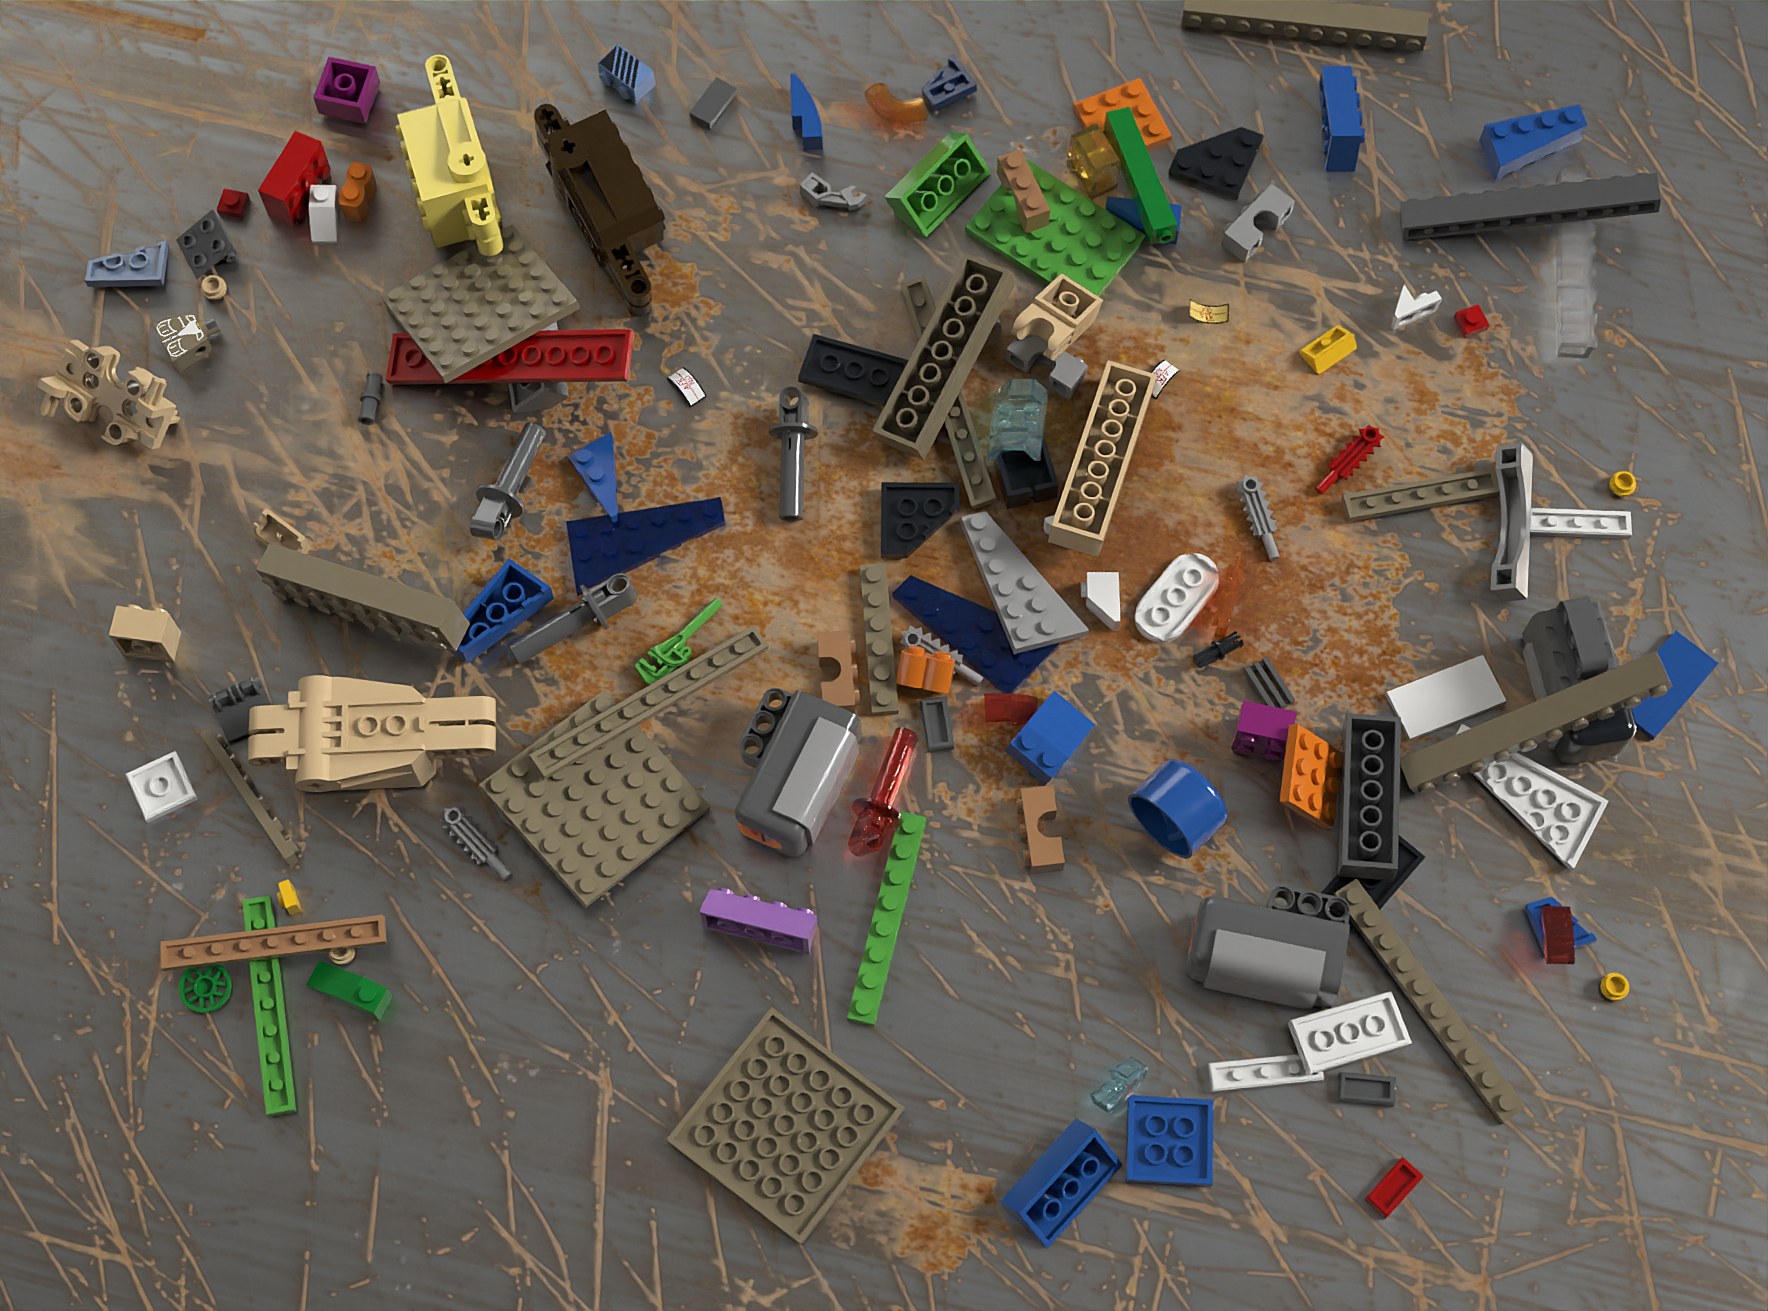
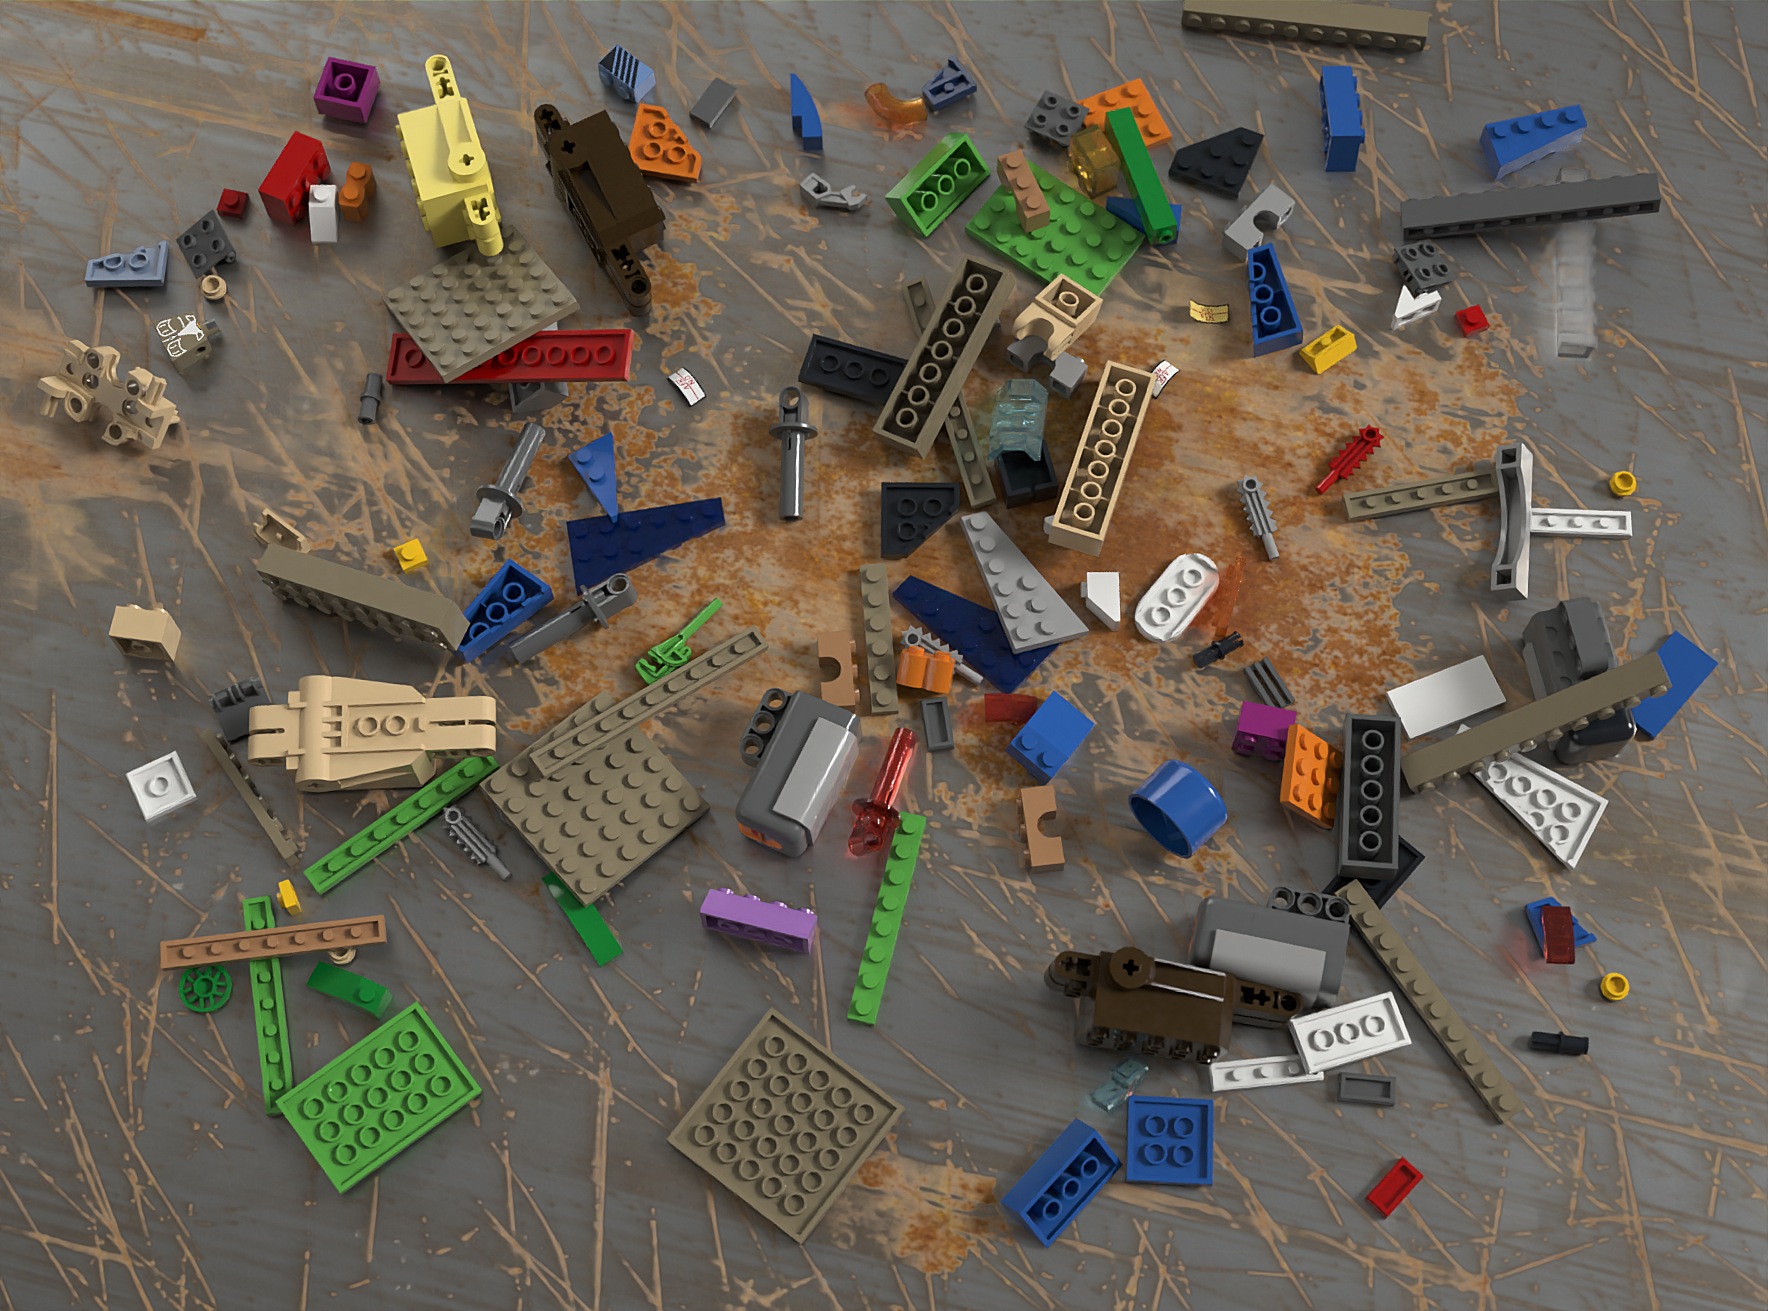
(378, 1097): none -> bright green plate
(399, 822): none -> bright green plate
(411, 556): none -> yellow plate
(586, 921): none -> green slope
(662, 147): none -> orange plate
(1056, 118): none -> dark grey hinge
(1162, 1004): none -> dark brown piece
(1272, 308): none -> blue wedge
(1422, 266): none -> dark grey hinge
(1559, 1042): none -> black axle

